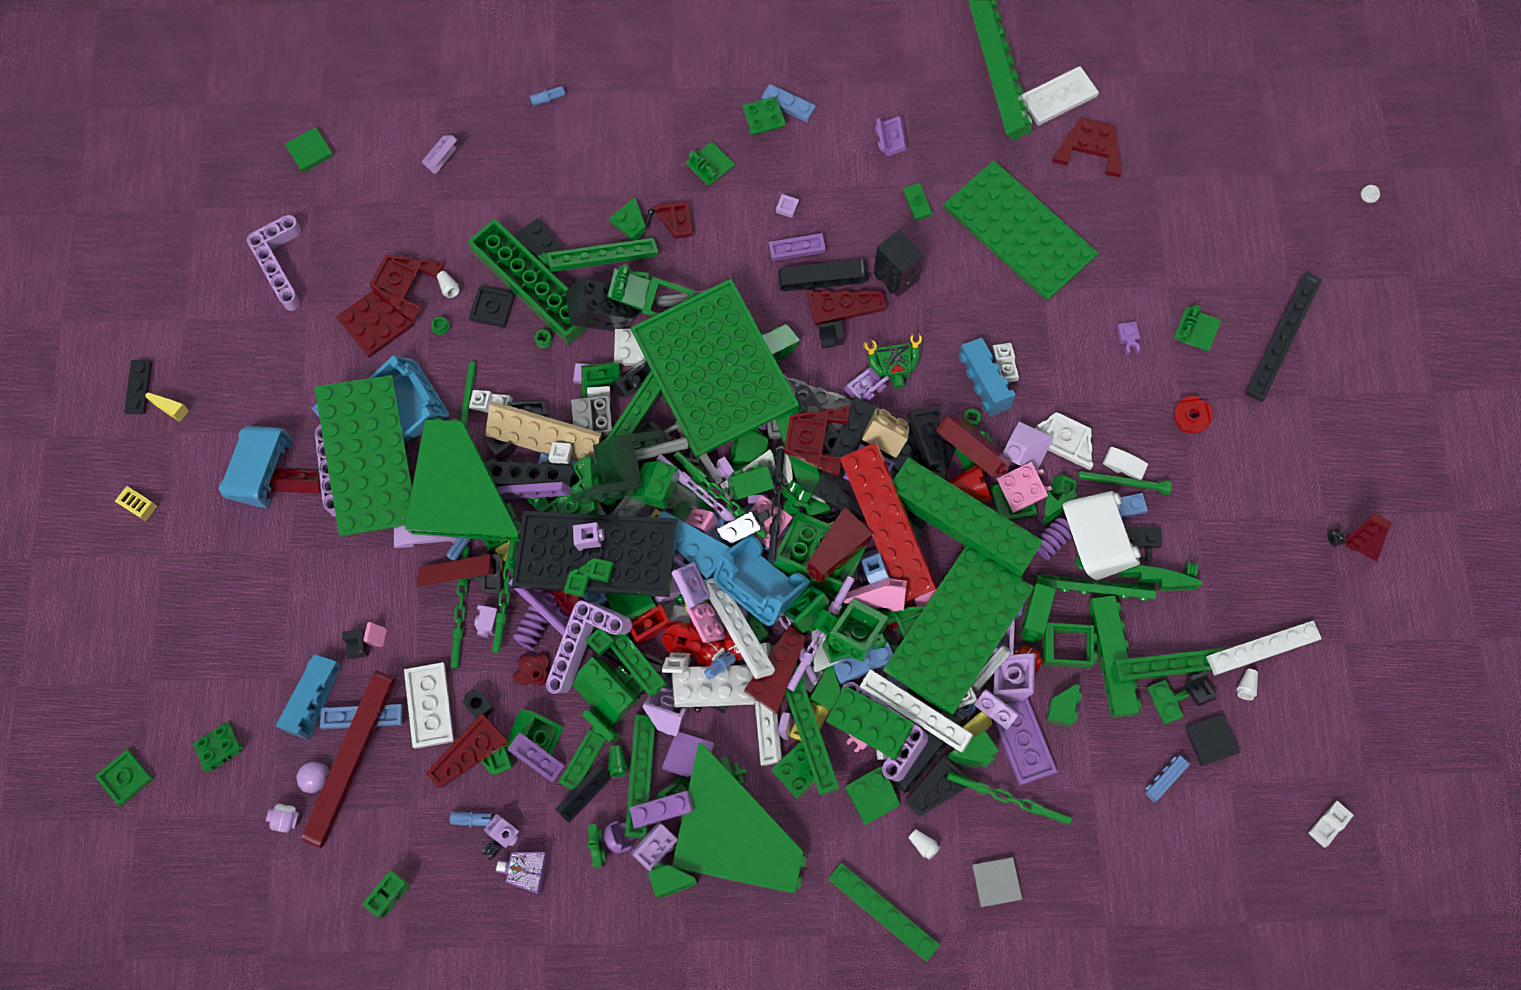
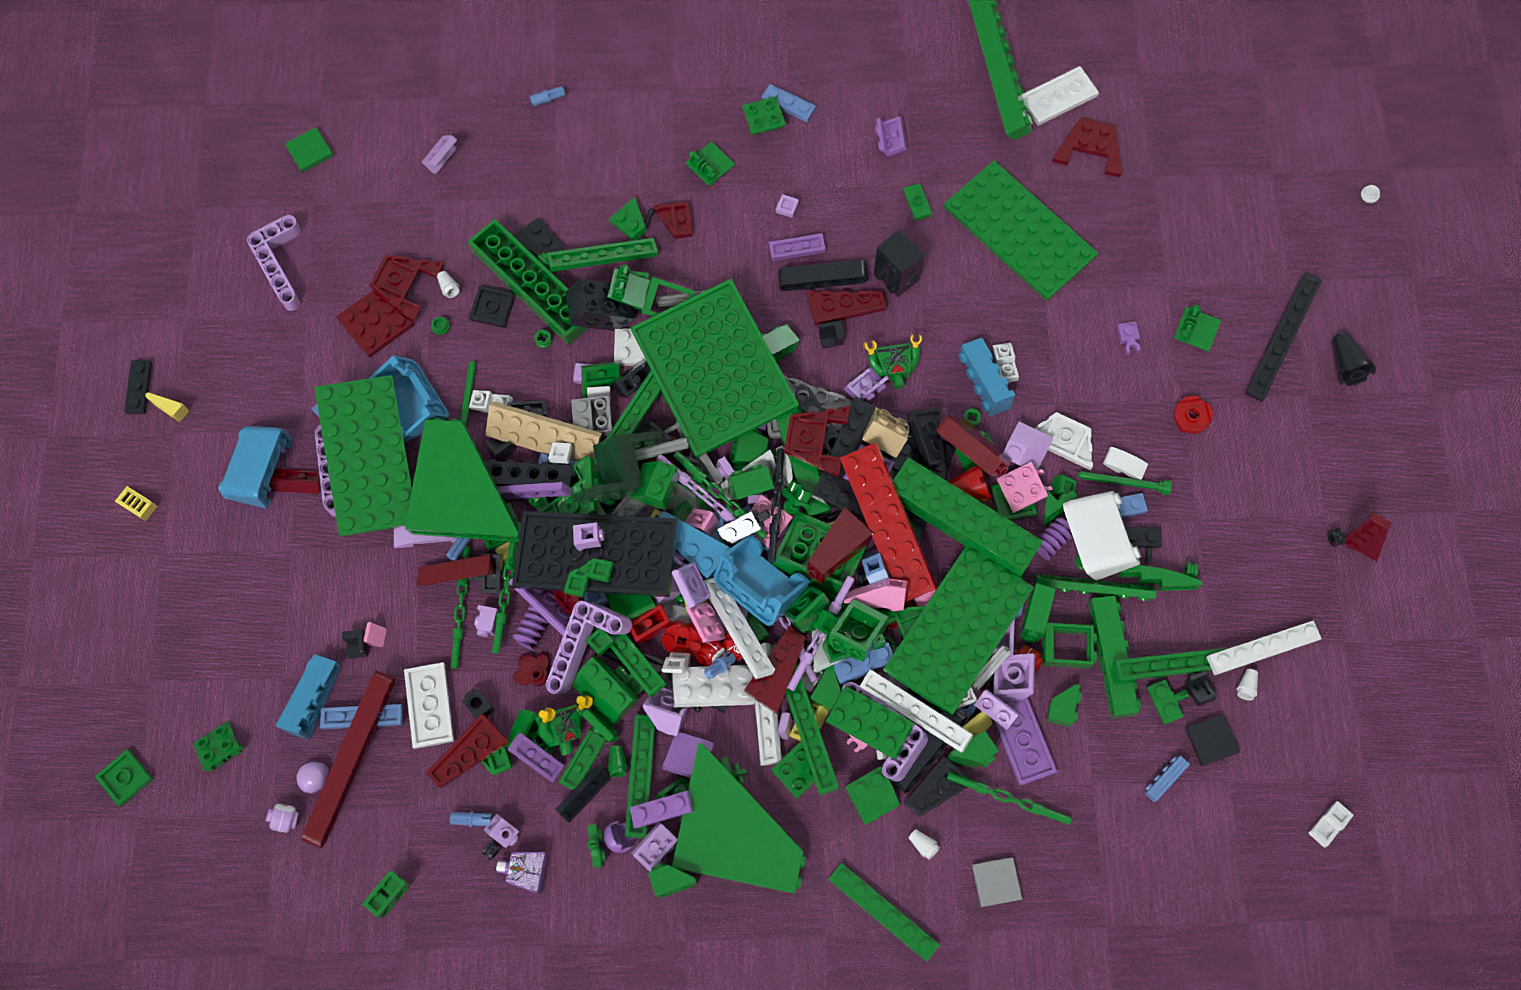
(562, 725): none -> torso
(1351, 361): none -> black cone

